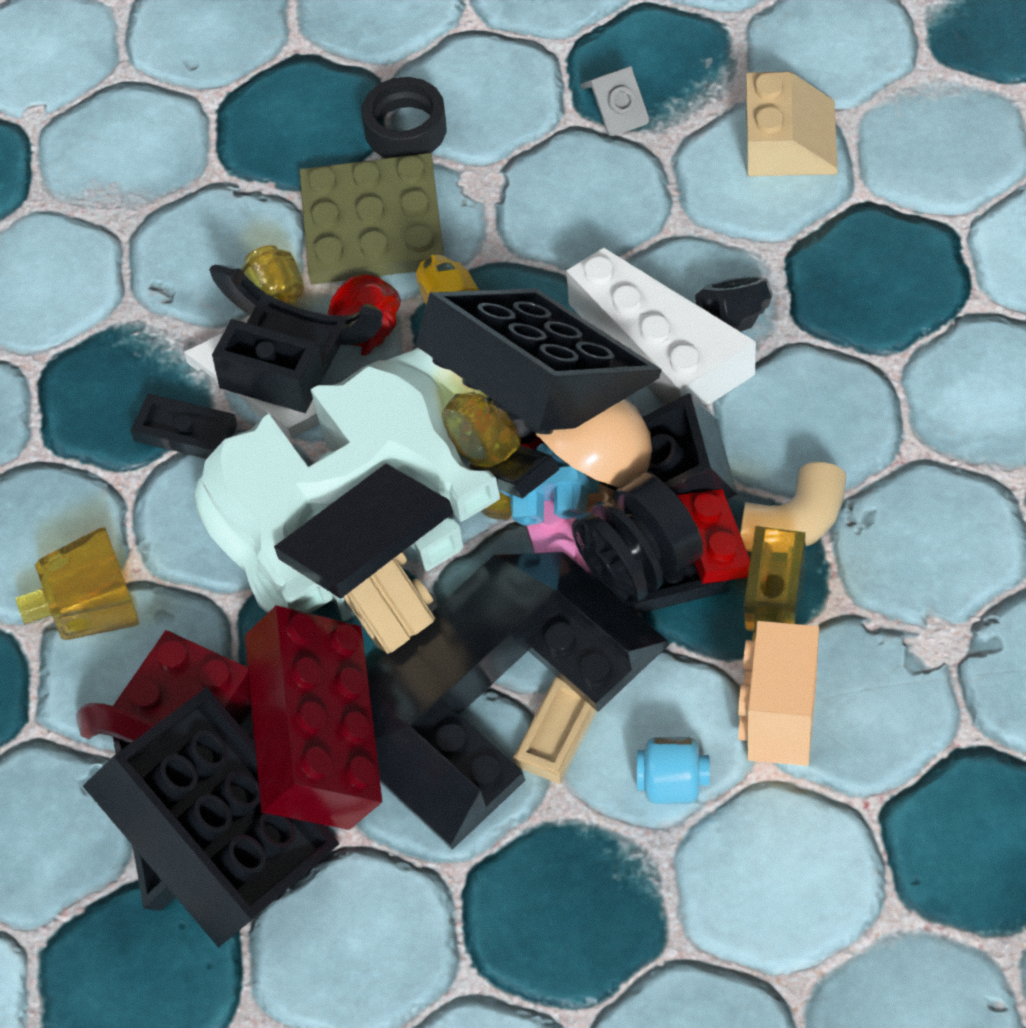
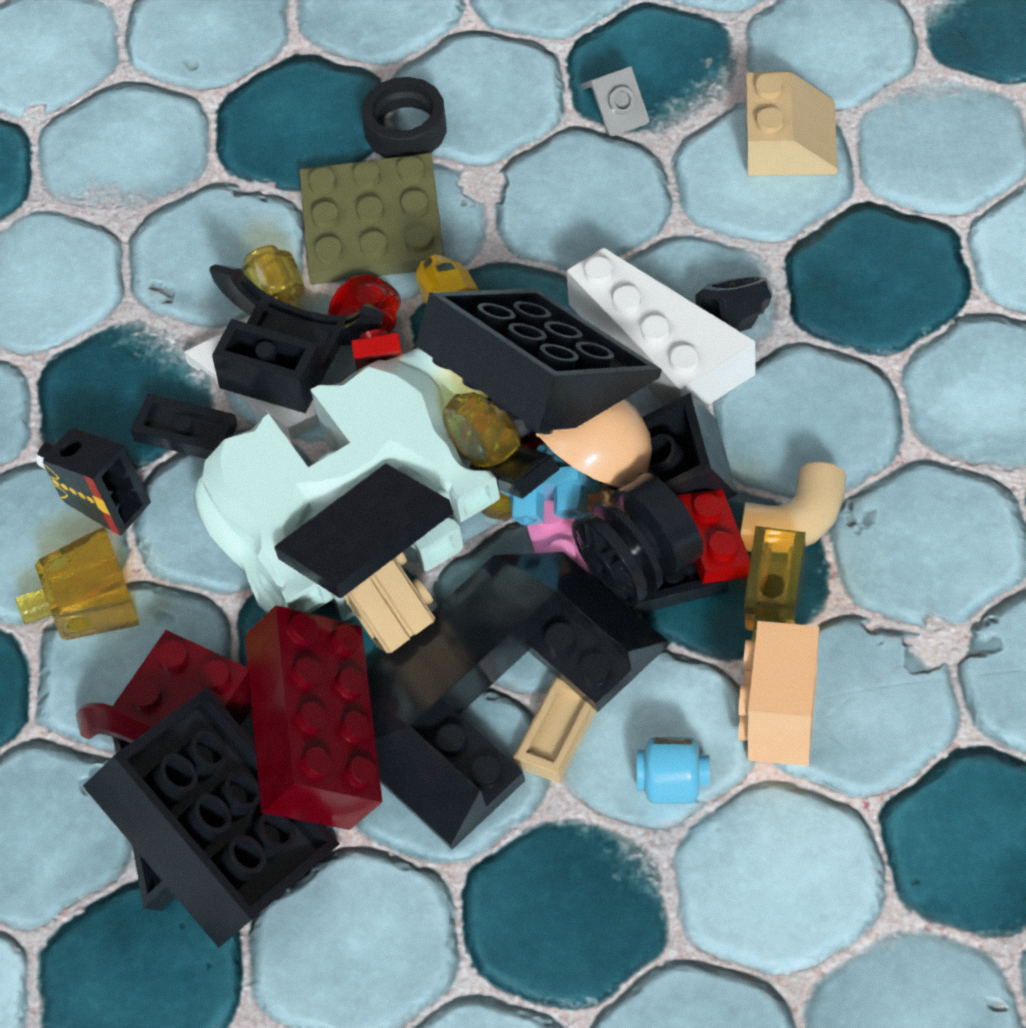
(95, 478): none -> black torso
(375, 346): none -> red plate

